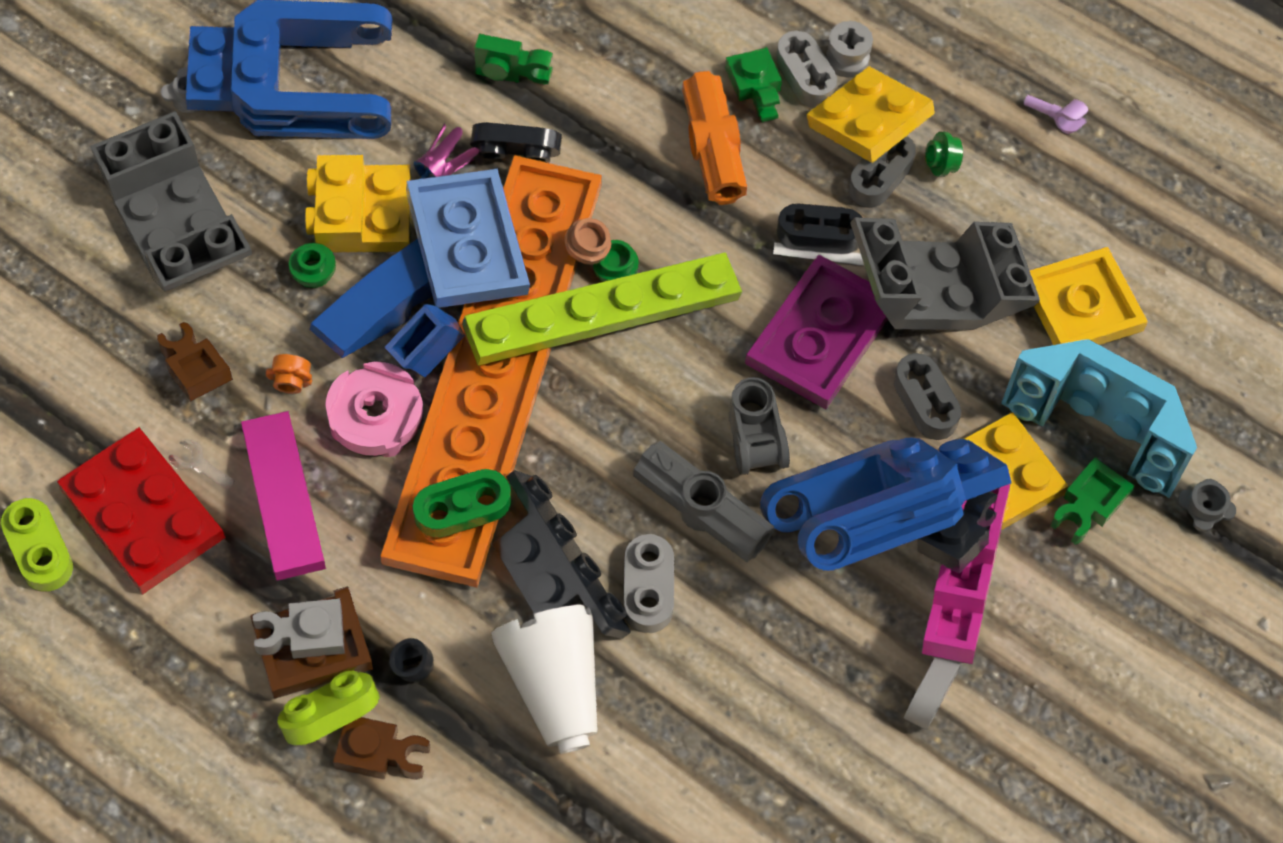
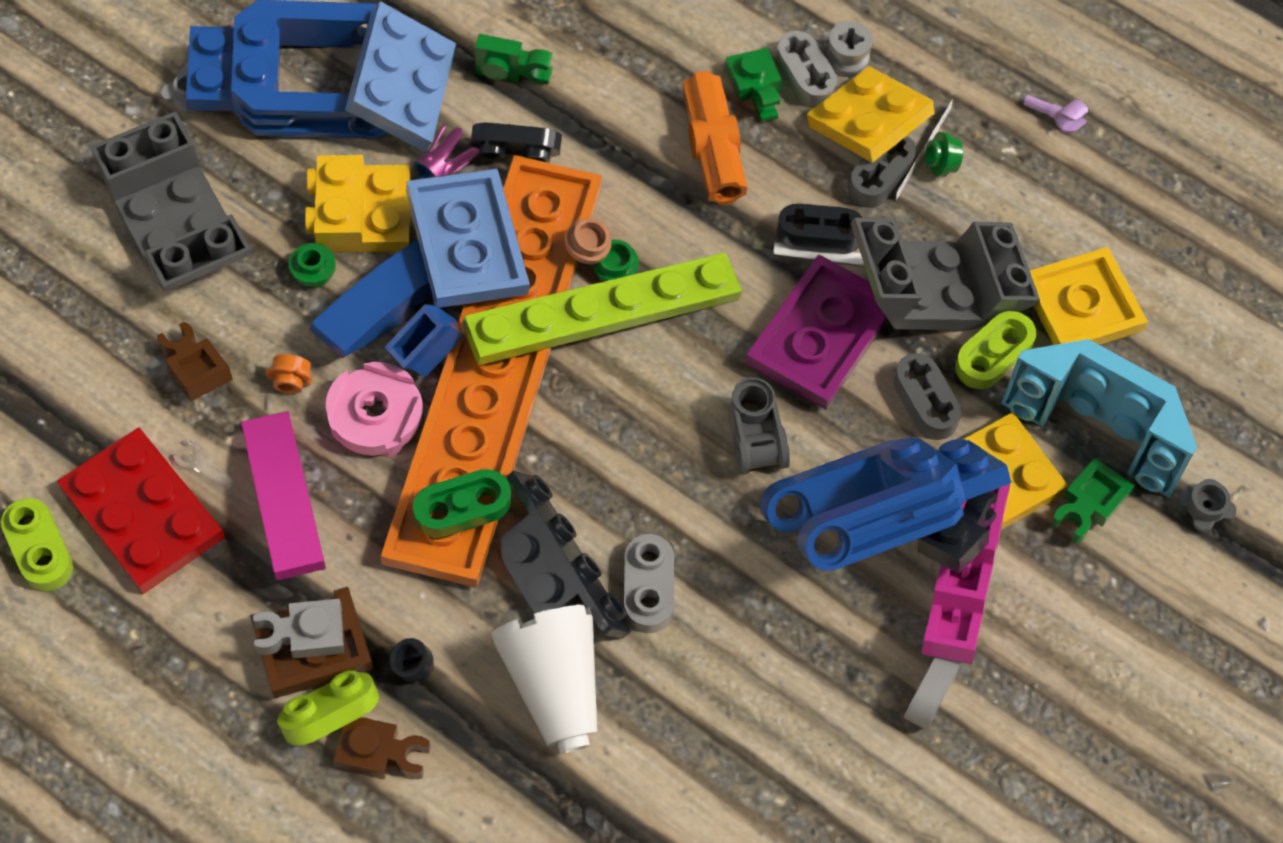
(401, 76): none -> medium blue plate
(725, 519): dark grey piece -> none
(923, 150): none -> white sticker
(992, 352): none -> lime plate

